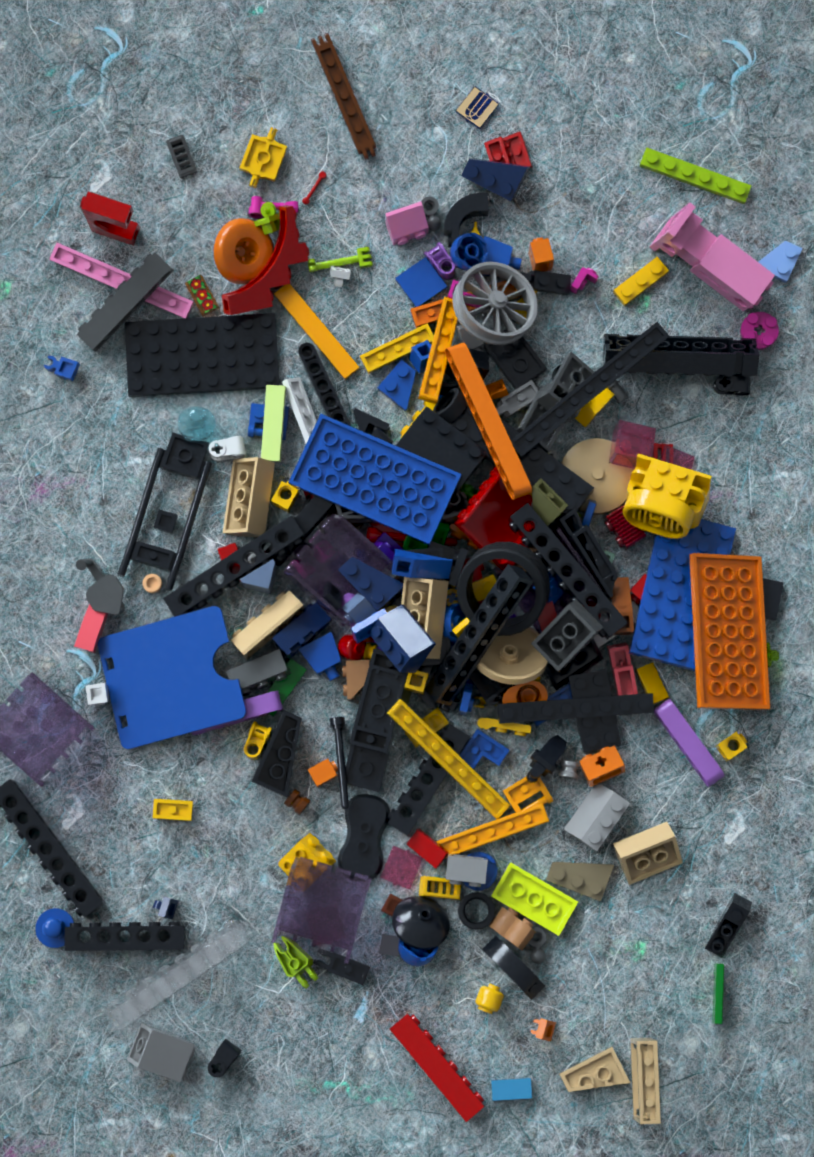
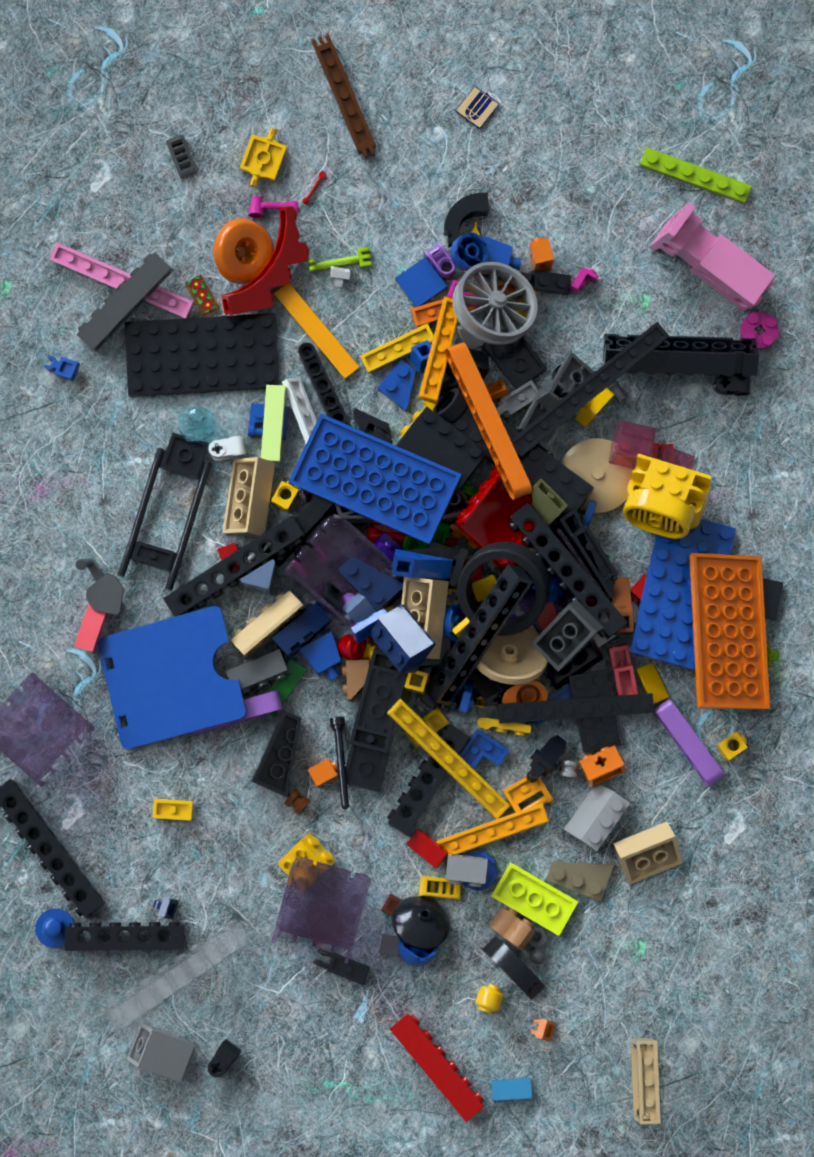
(97, 694): white brick -> none
(110, 218): red arch -> none
(152, 583): light nougat tile -> none
(165, 521): black plate -> none
(257, 739): yellow piece -> none
(271, 221): lime hips -> none
(295, 961): lime hinge -> none
(365, 825): black plate -> none
(401, 867): clear pink piece -> none
(407, 223): bright pink slope -> none
(433, 222): dark grey plate -> none
(491, 910): black tyre -> none
(496, 177): dark blue wedge -> none
(509, 150): red slope -> none
(595, 1072): tan wing -> none
(626, 534): dark red brick -> none
(640, 281): yellow plate -> none
(718, 992): green tile -> none
(728, 925): black slope -> none
(782, 260): light blue wing -> none

